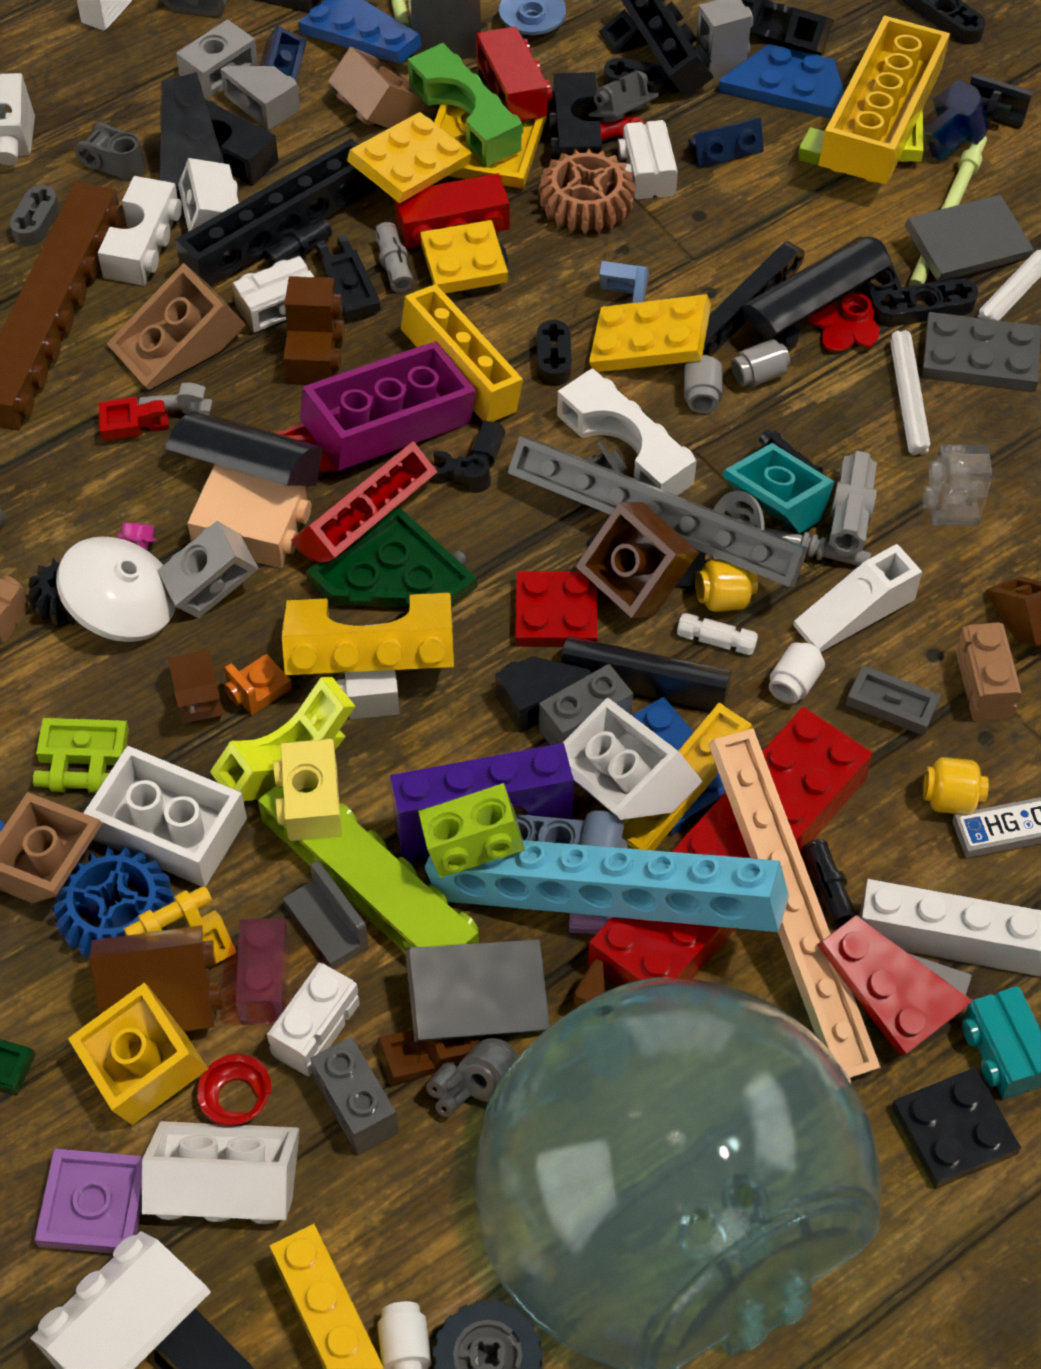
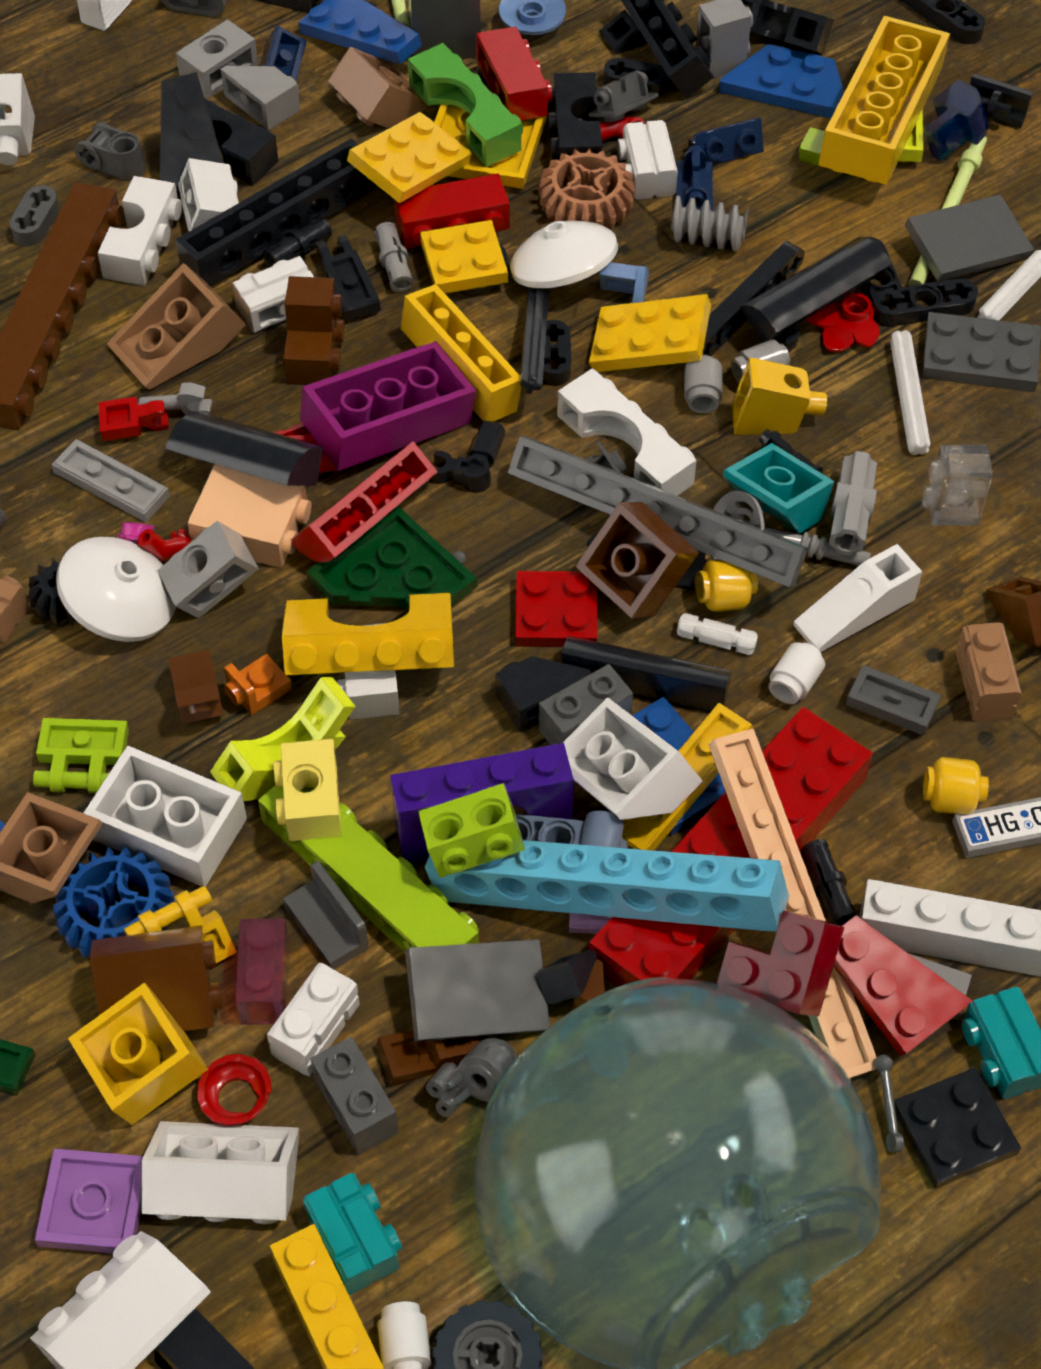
(111, 480): none -> light grey tile
(161, 548): none -> red arm
(352, 1232): none -> teal brick
(534, 339): none -> black axle
(563, 254): none -> white dish
(566, 976): none -> black slope
(695, 178): none -> dark blue hinge
(709, 224): none -> light grey piece
(773, 399): none -> yellow torso
(794, 971): none -> dark red brick
(894, 1140): none -> dark grey hinge

